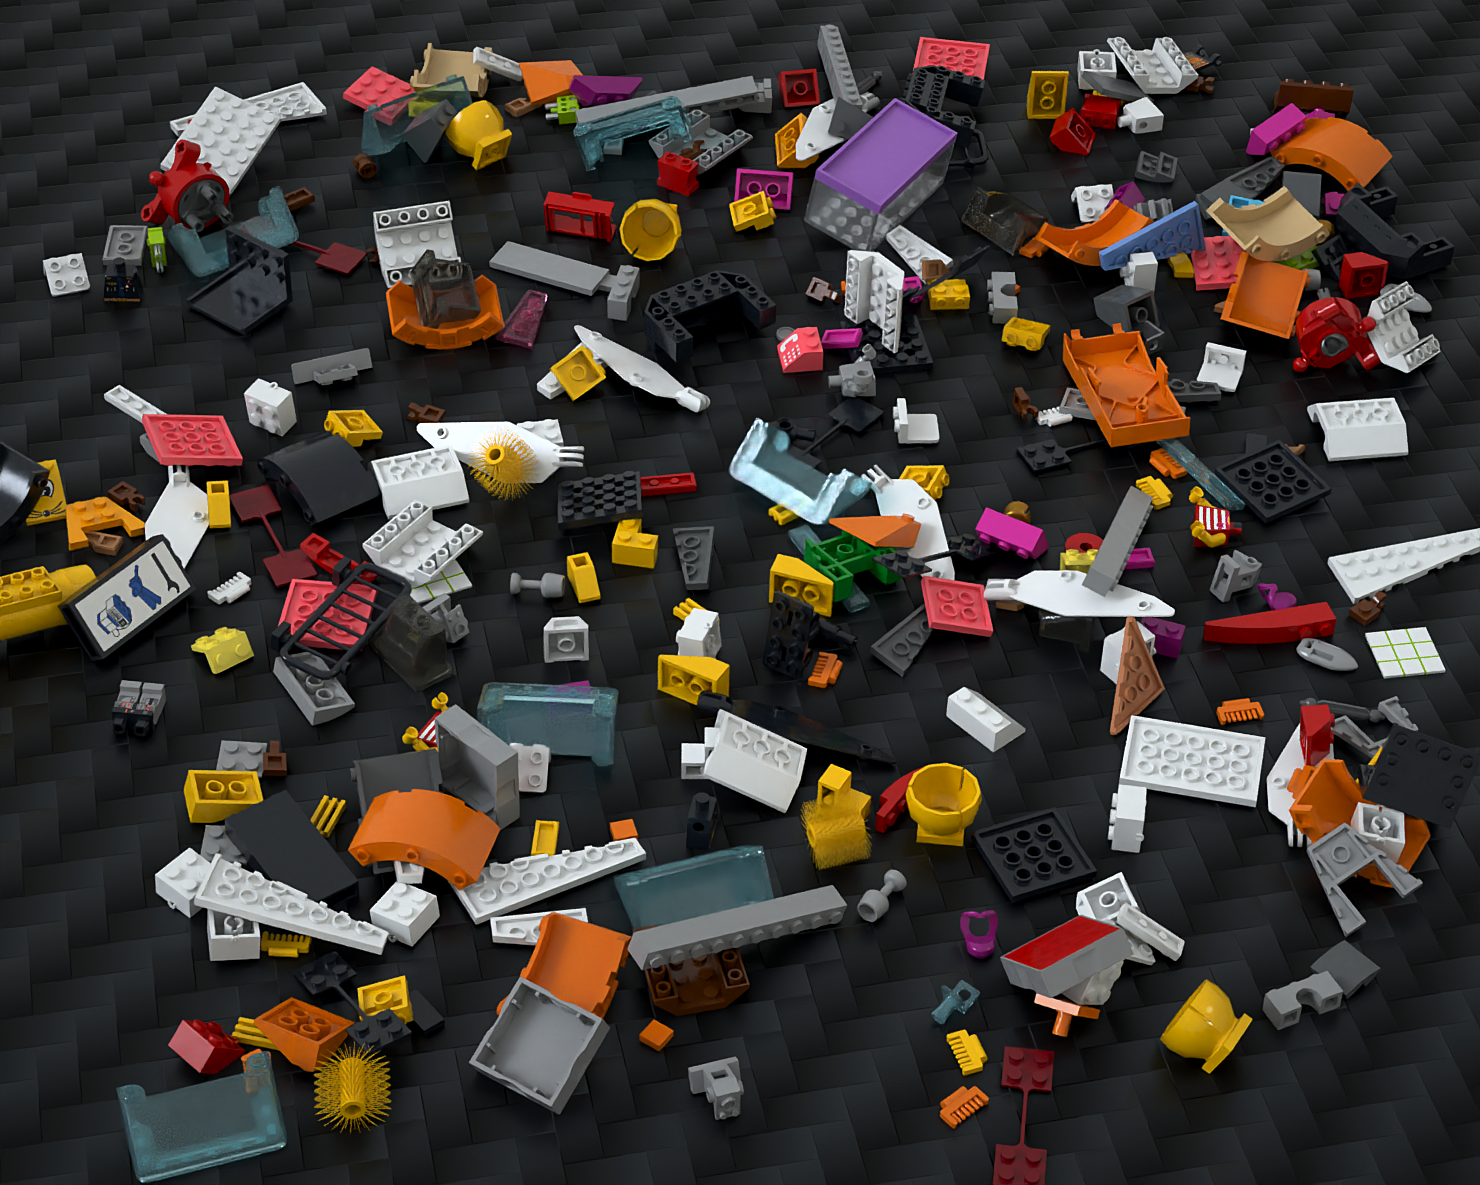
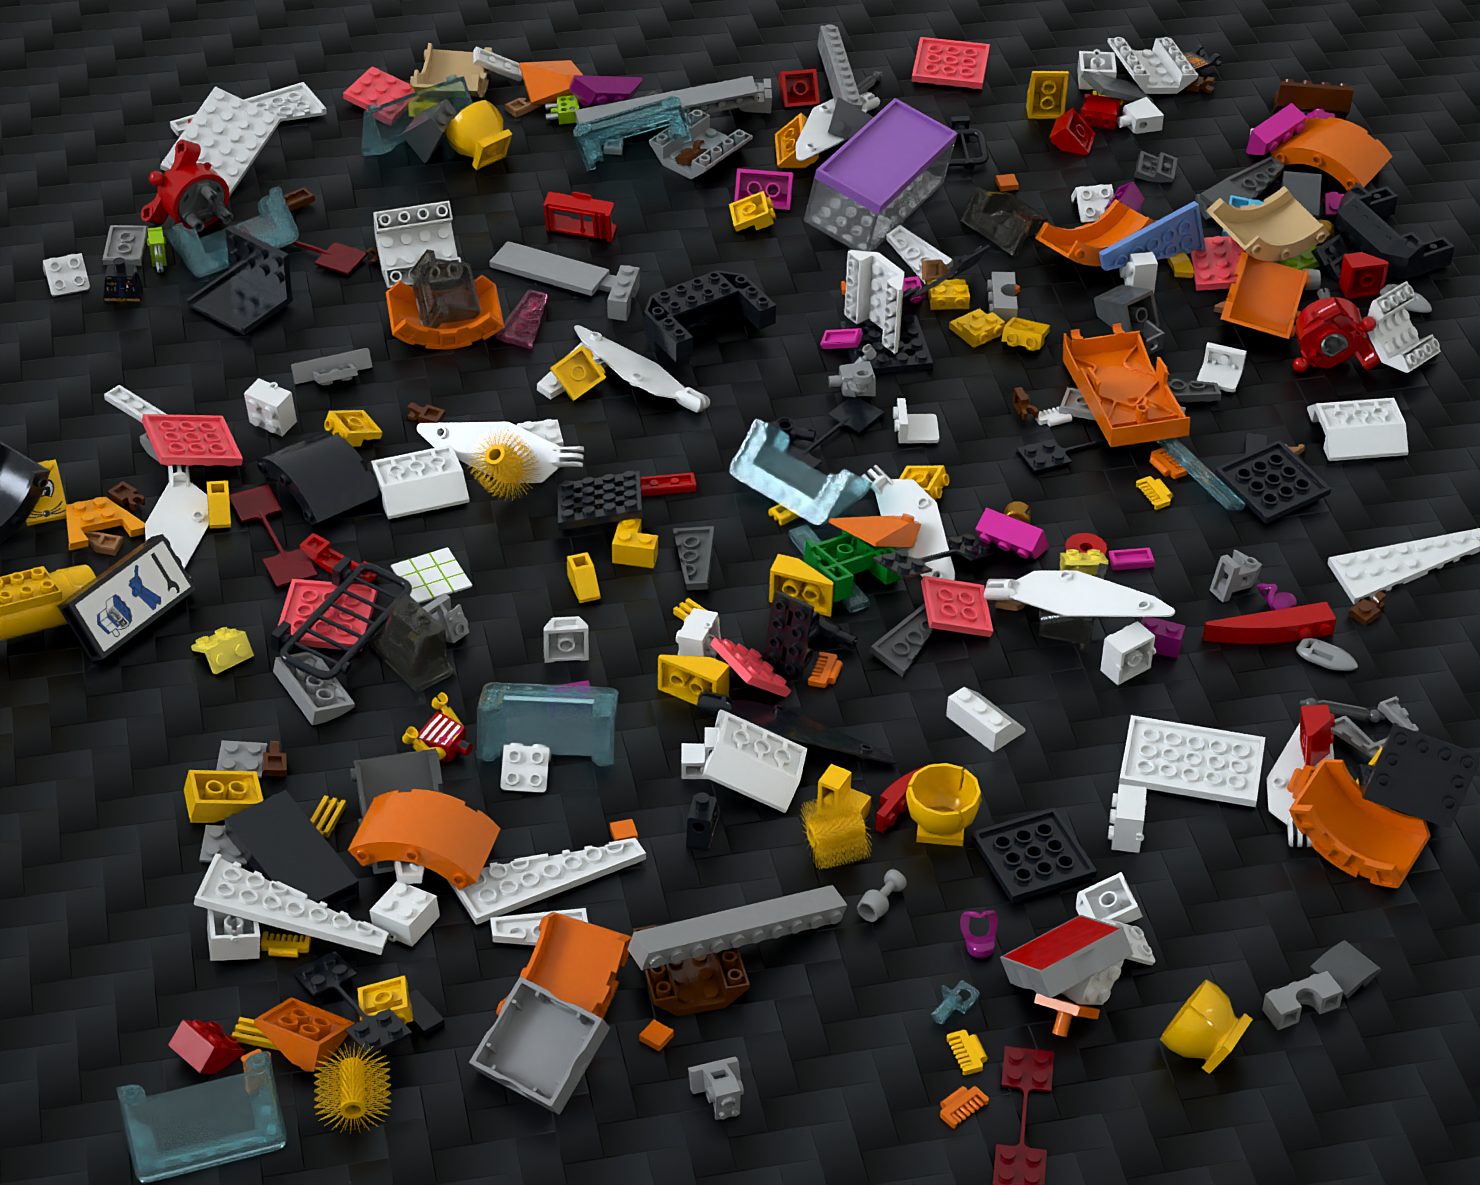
(138, 707): hips -> none
(181, 881): white brick -> none
(232, 590): white piece -> none
(365, 165): reddish brown wheel -> none
(417, 545): white slope -> none
(478, 766): light grey tile -> none
(545, 838): yellow tile -> none
(551, 585): light grey piece -> none
(651, 228): yellow plate -> none
(678, 173): red hips -> none
(695, 886): clear light blue windscreen -> none
(751, 666): none -> coral plate
(784, 332): light grey piece -> none
(801, 351): coral slope -> none
(821, 290): plate -> none
(930, 85): black wedge -> none
(978, 327): none -> yellow plate
(1007, 182): none -> orange tile
(1033, 248): orange piece -> none
(1119, 542): light grey brick -> none
(1137, 678): nougat tile -> none
(1150, 931): white plate -> none
(1155, 209): light grey gear -> none
(1210, 524): torso -> none
(1238, 707): orange piece -> none
(1342, 856): light grey wing -> none
(1381, 827): white brick -> none
(1405, 652): white piece -> none

